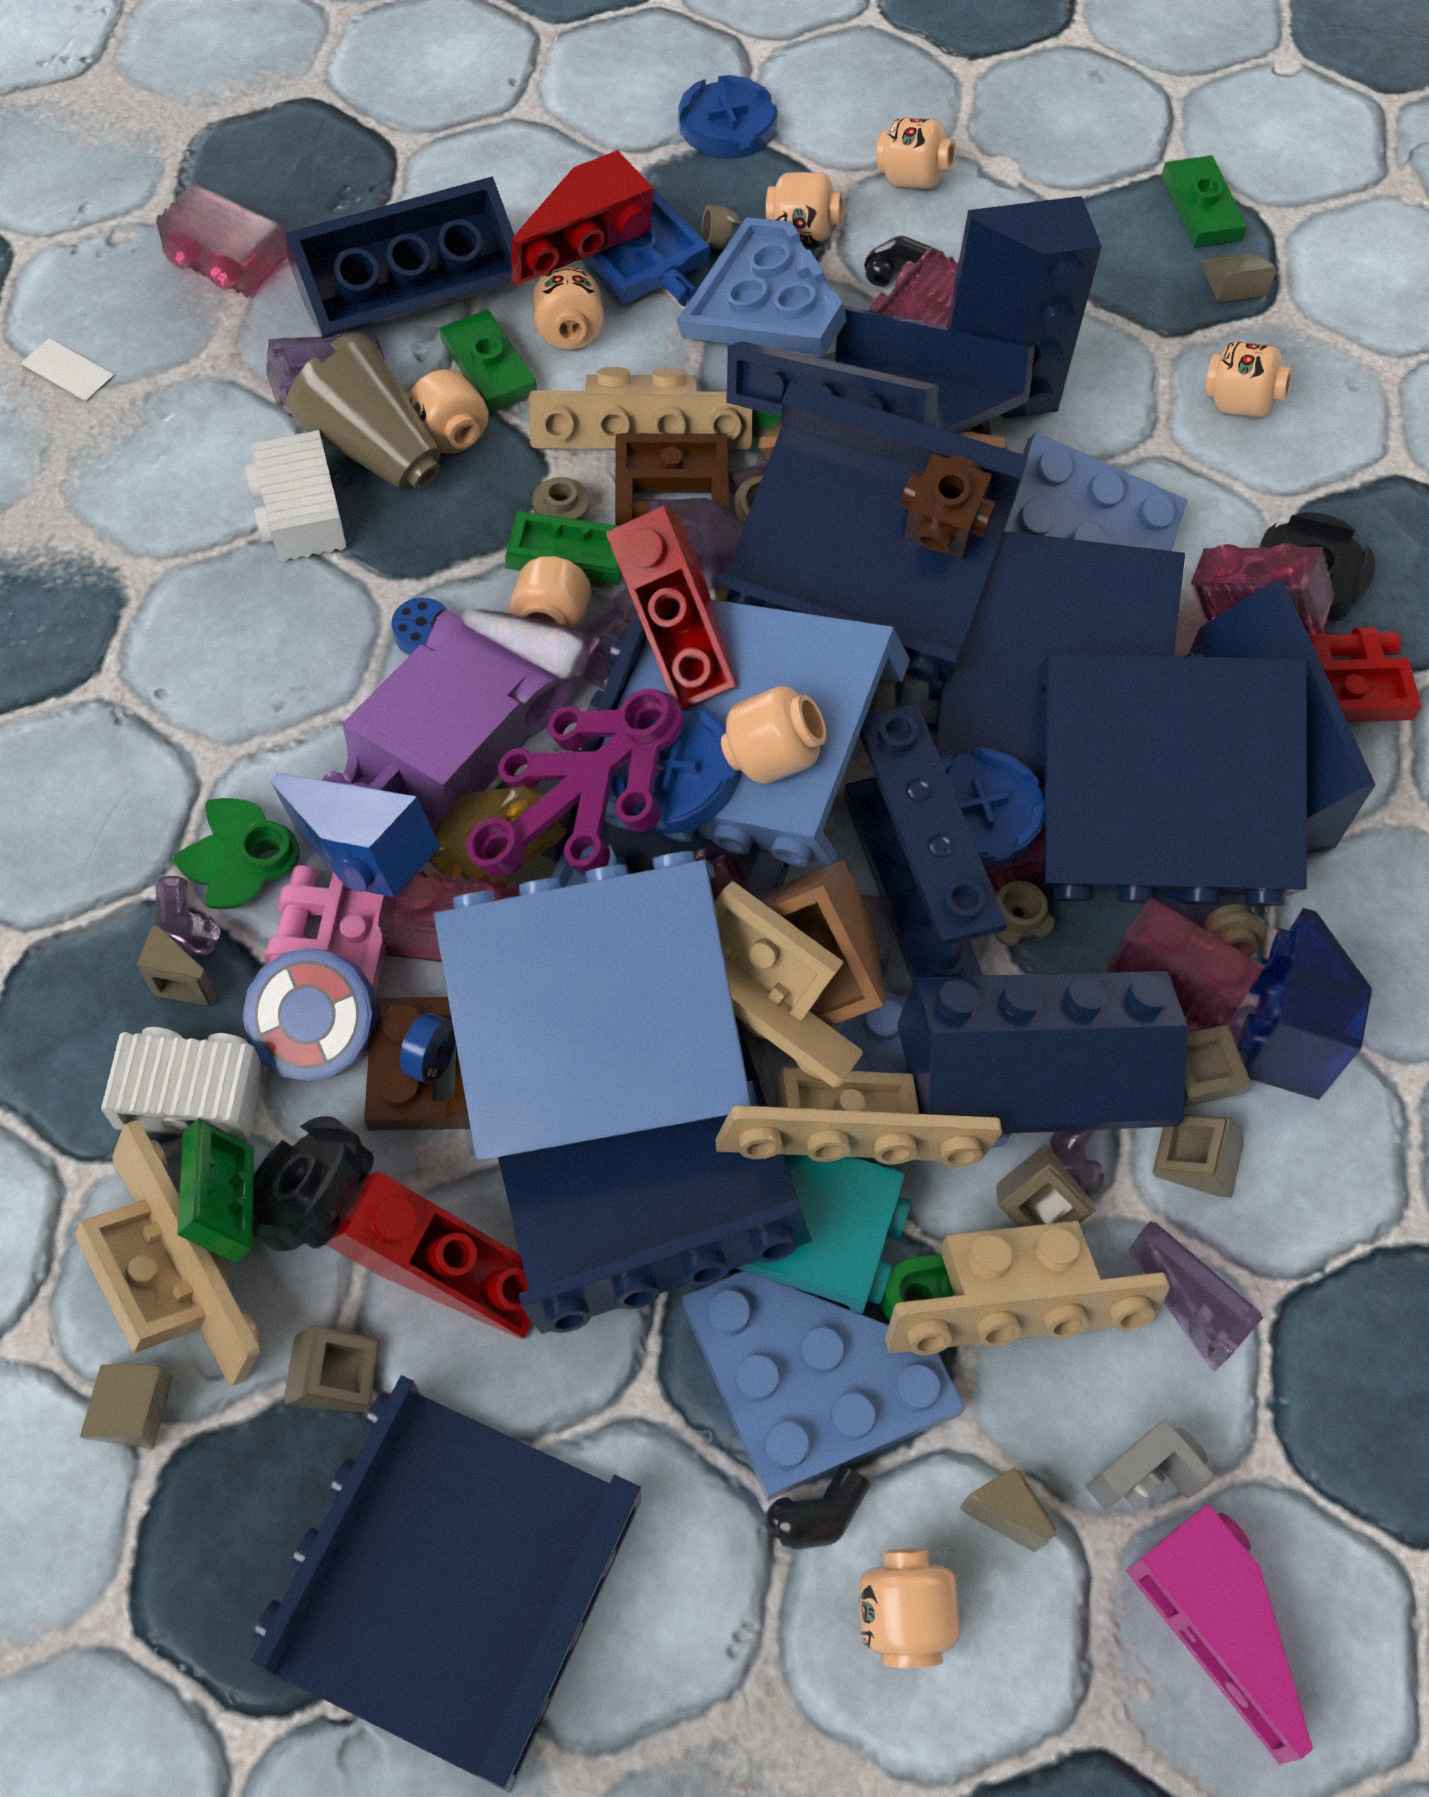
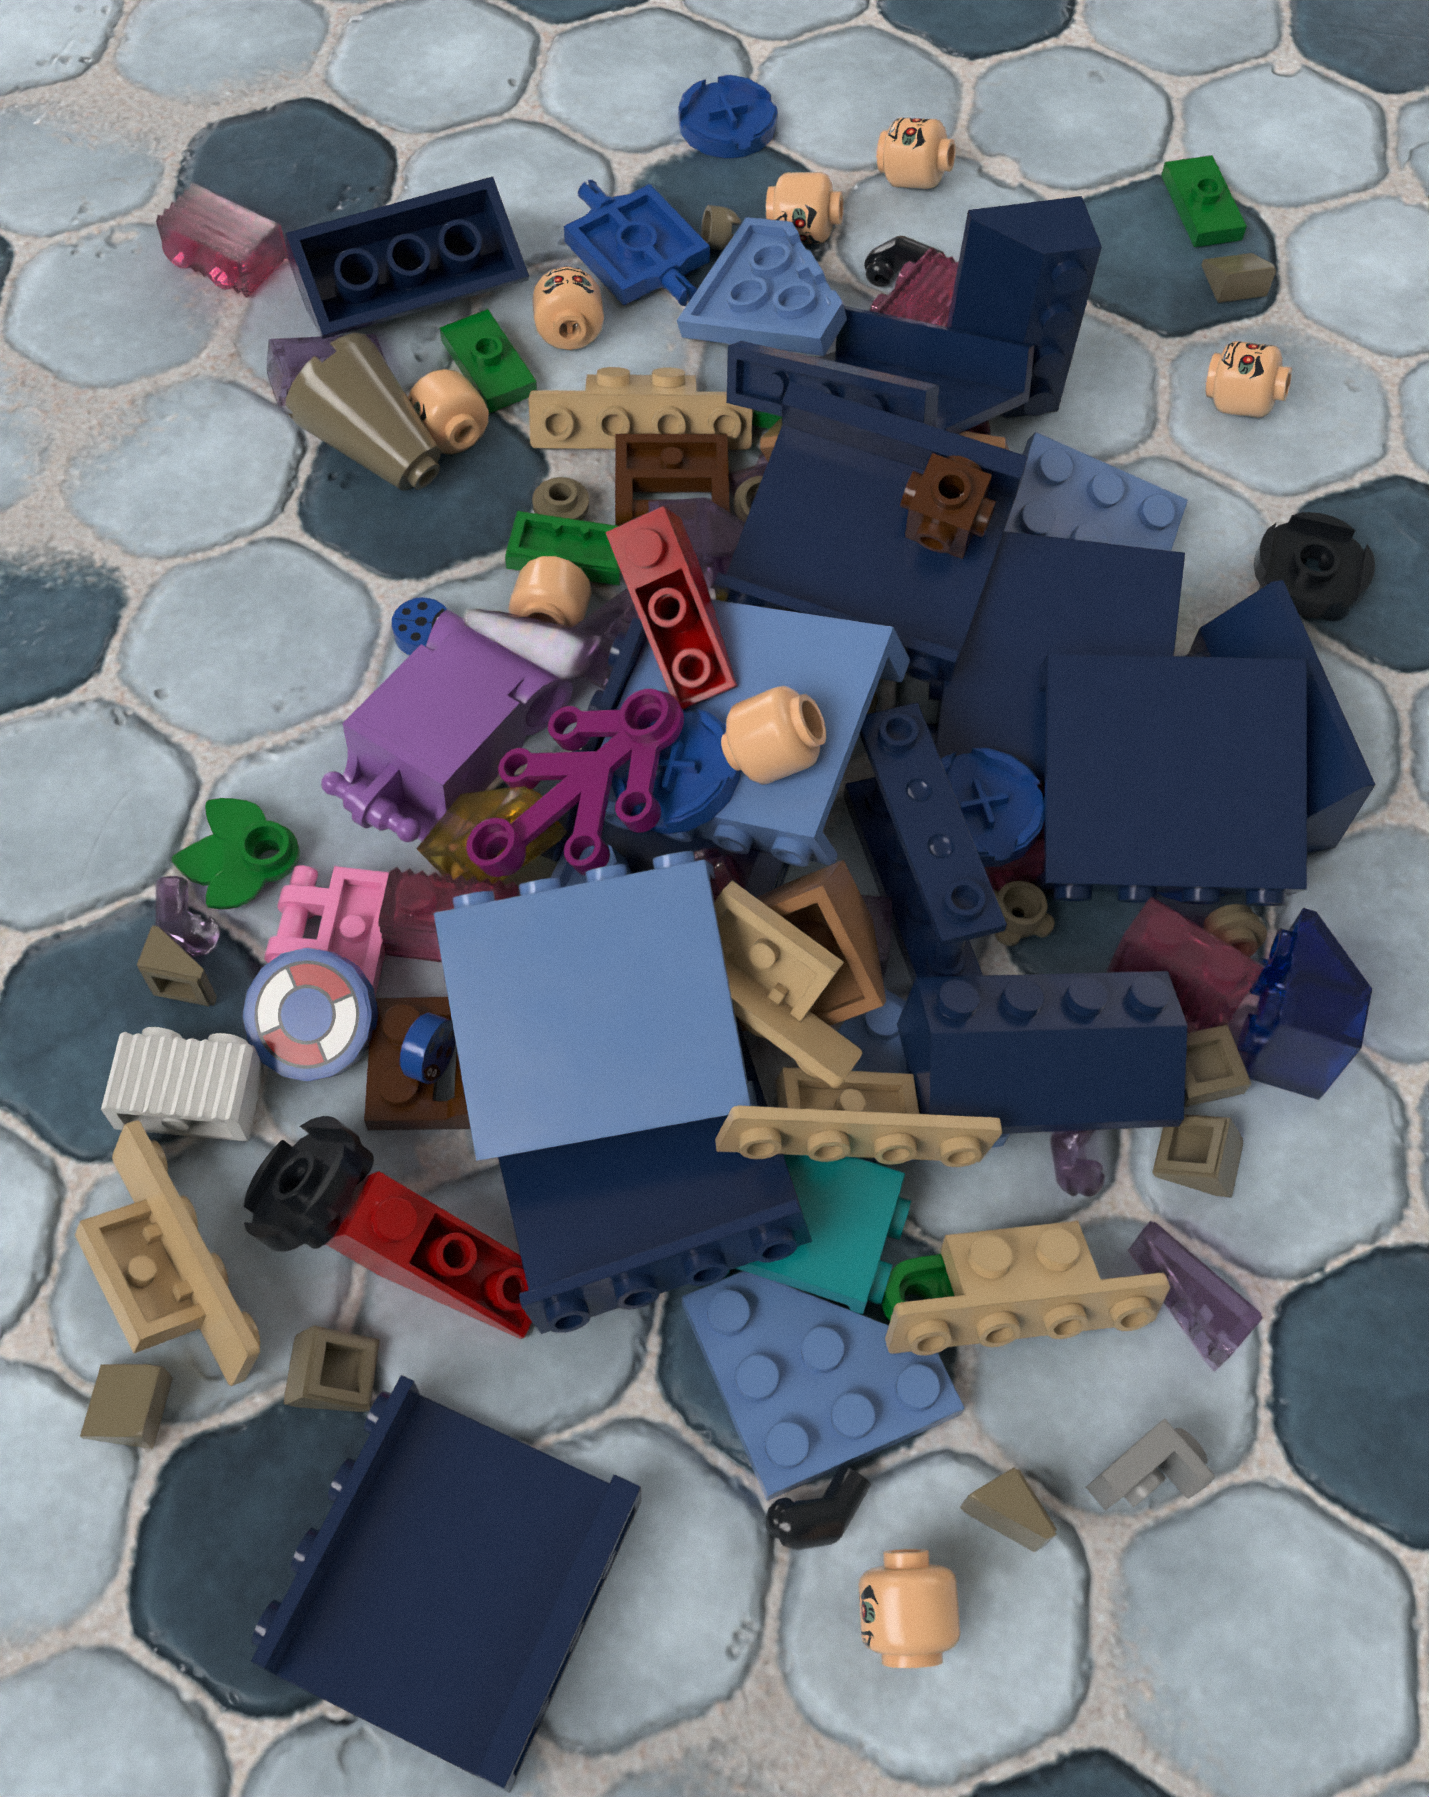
(67, 369): white sticker -> none
(216, 1191): green plate -> none
(297, 496): white brick -> none
(363, 834): blue slope -> none
(585, 214): red slope -> none
(1042, 1192): dark tan slope -> none
(1223, 1615): dark pink slope -> none
(1234, 573): clear pink brick -> none
(1368, 684): red plate -> none

